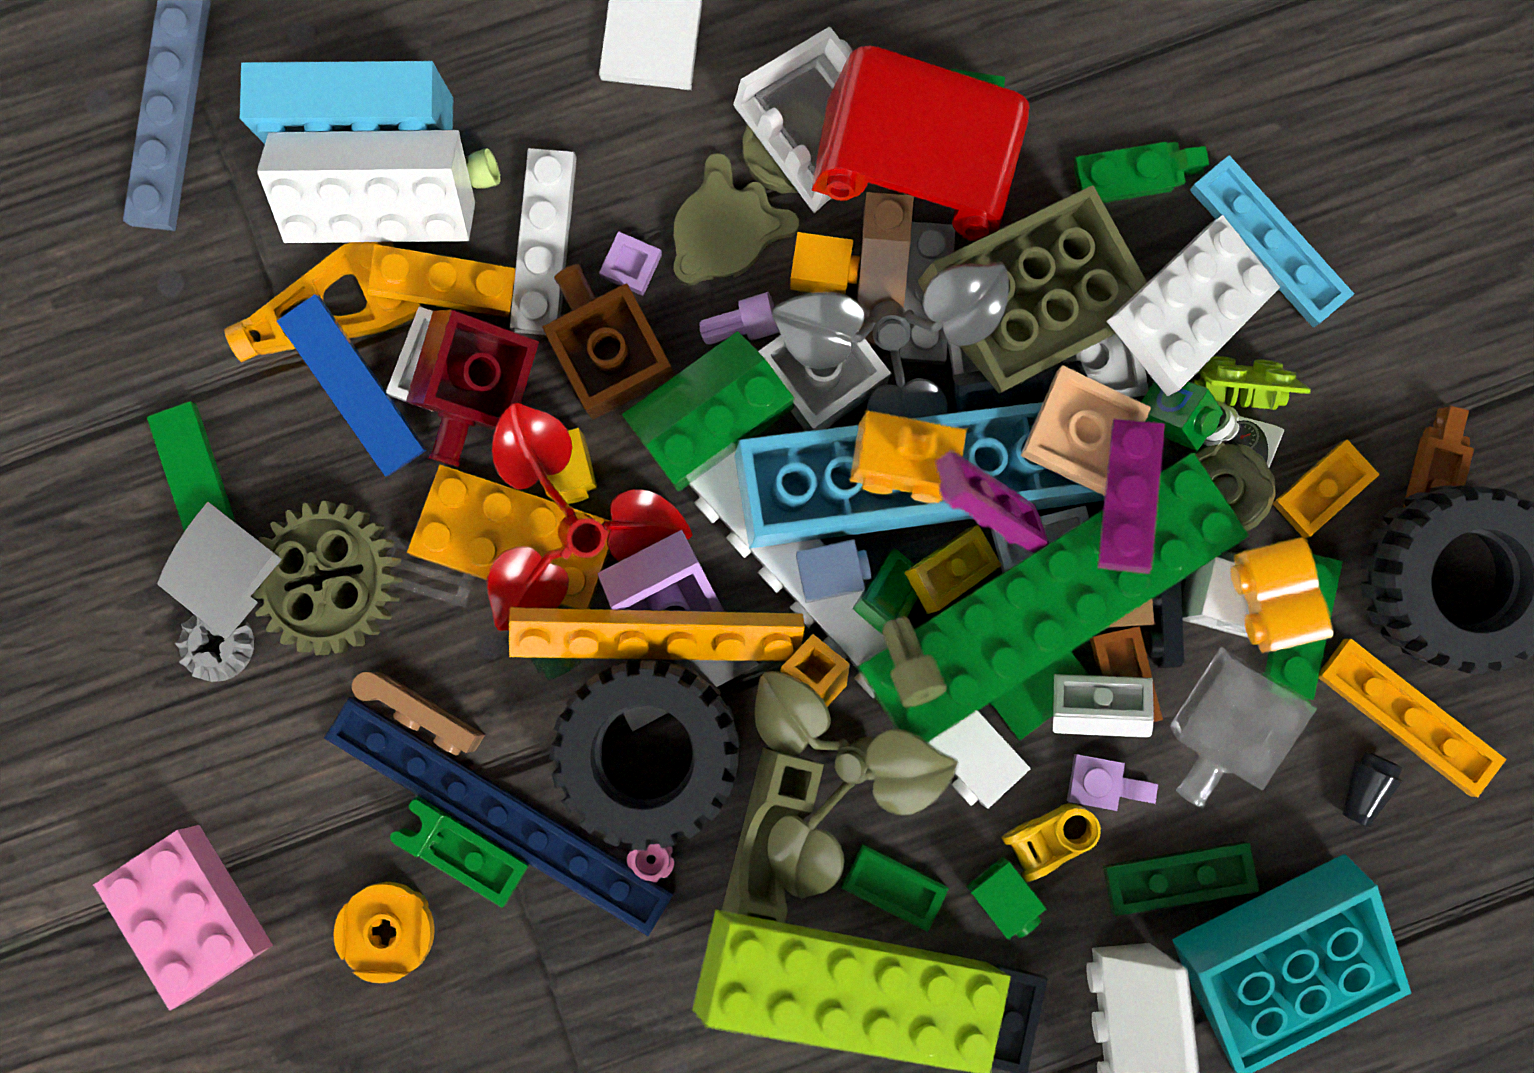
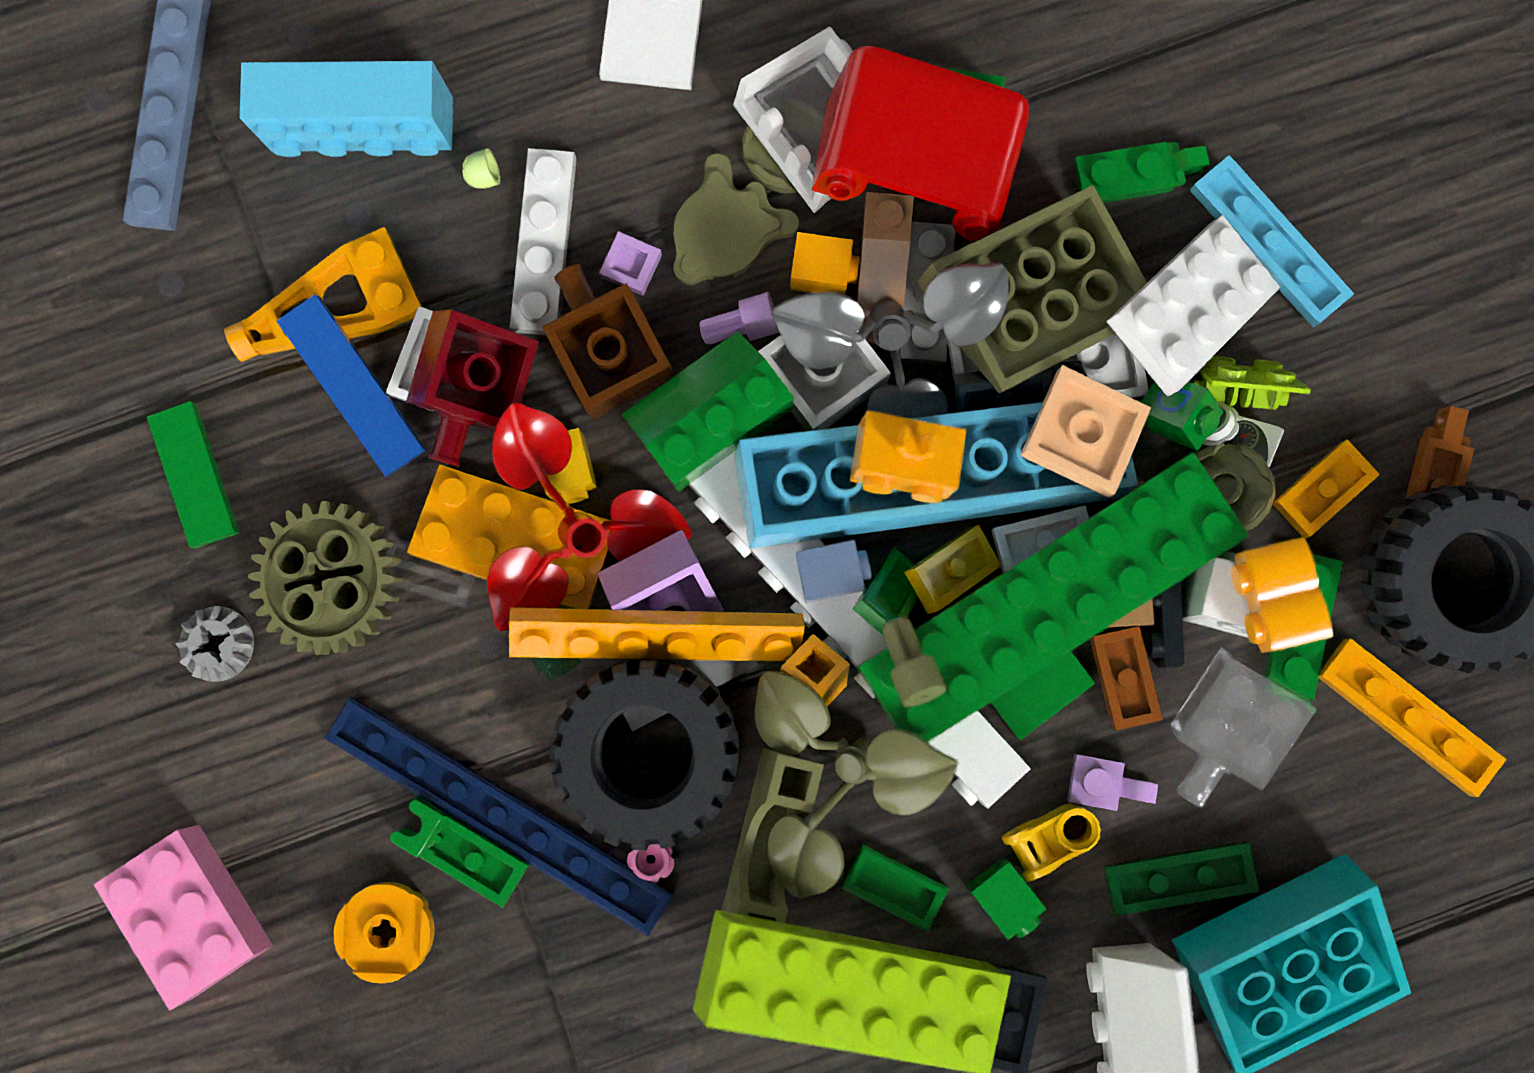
(217, 570): light grey slope -> none
(368, 186): white brick -> none
(418, 711): medium nougat plate -> none
(441, 281): light orange plate -> none
(990, 502): magenta plate -> none
(1103, 705): white slope -> none
(1131, 496): magenta plate -> none
(1371, 787): black cone -> none

